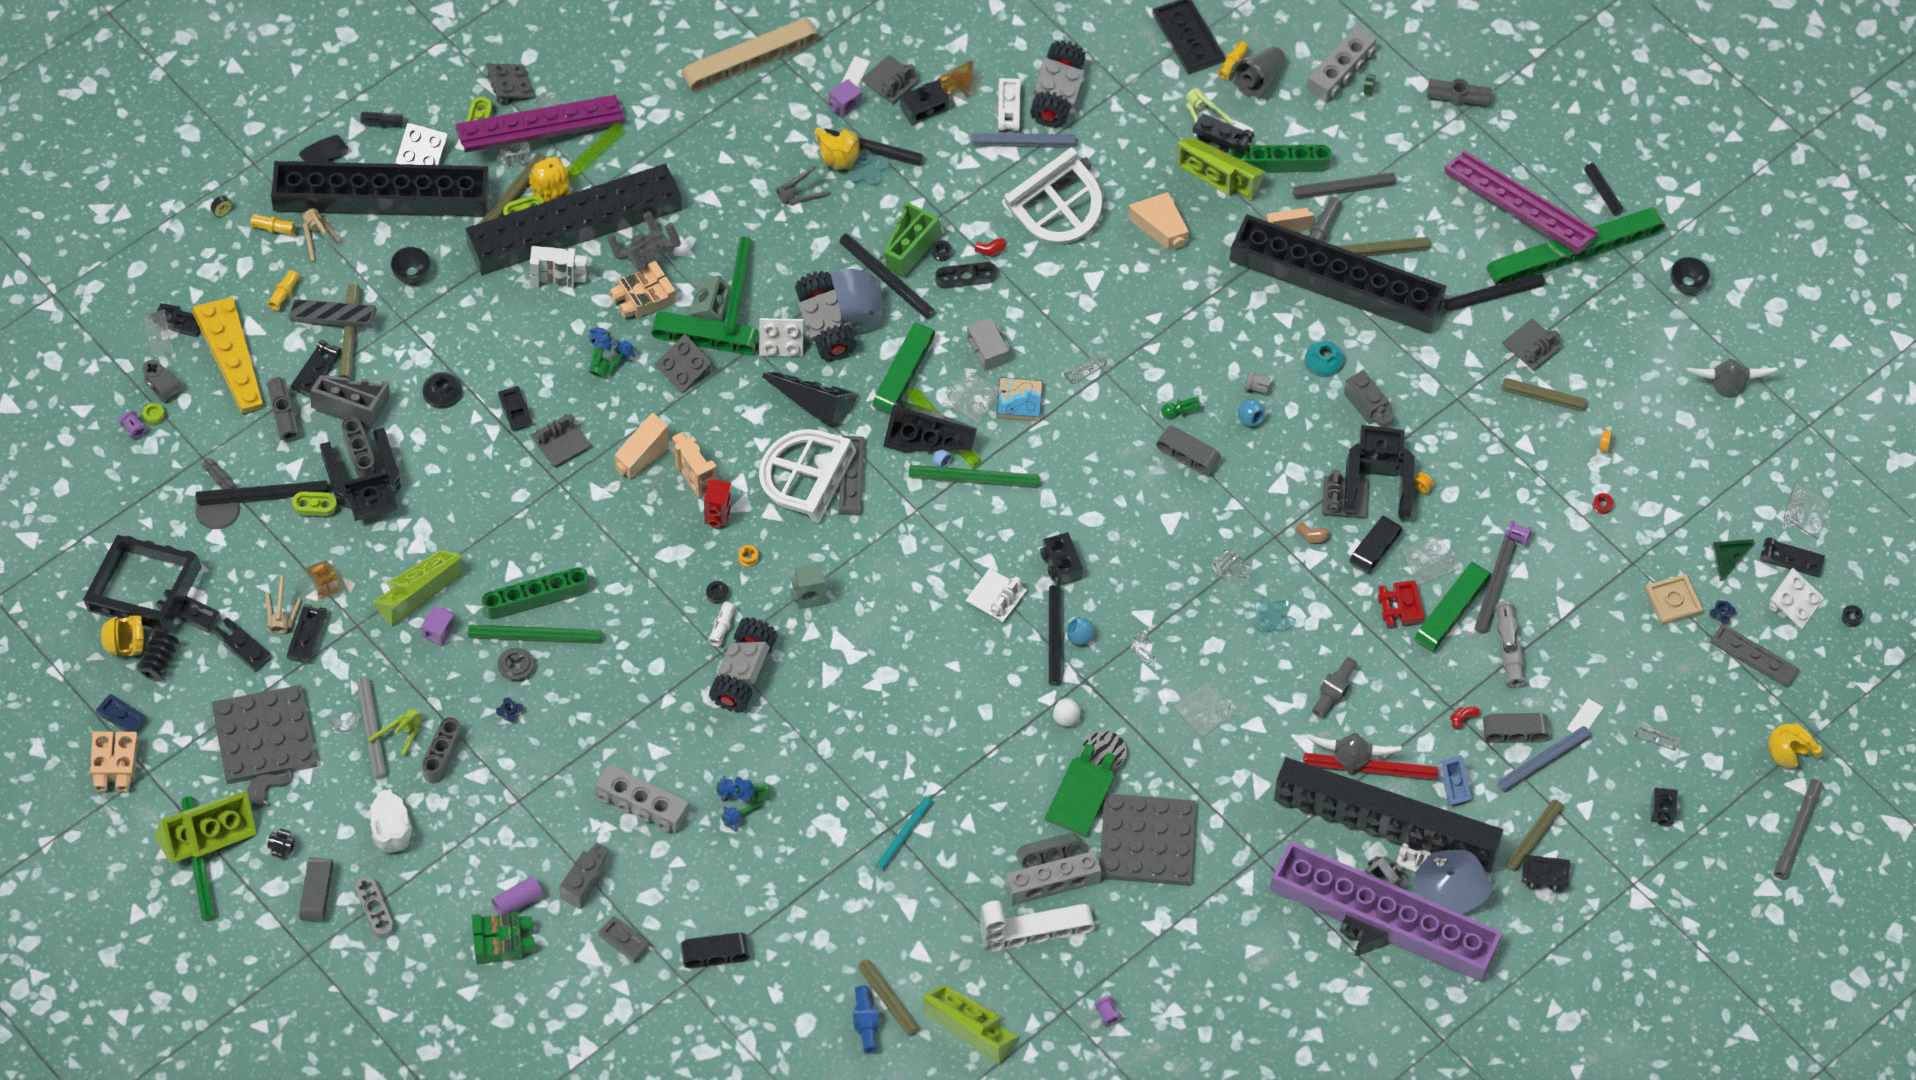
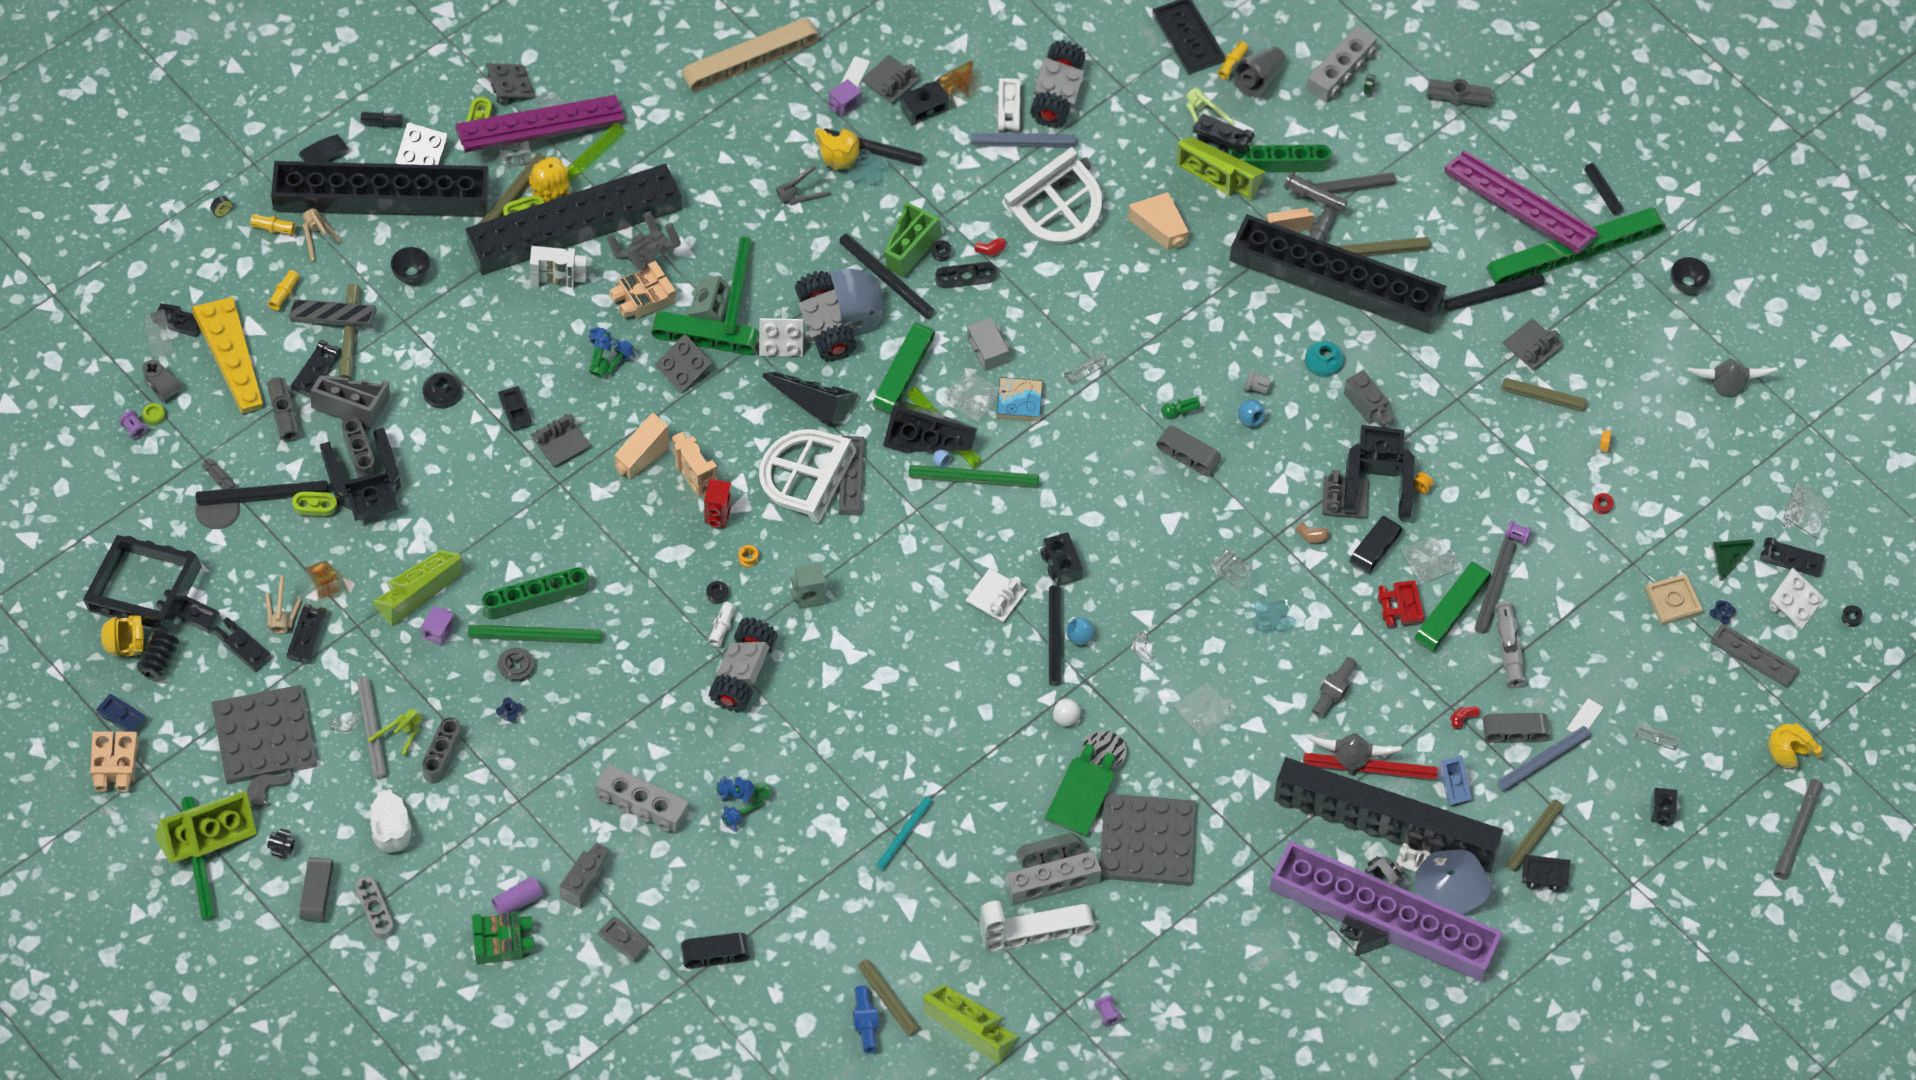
(1306, 188): none -> dark grey pin

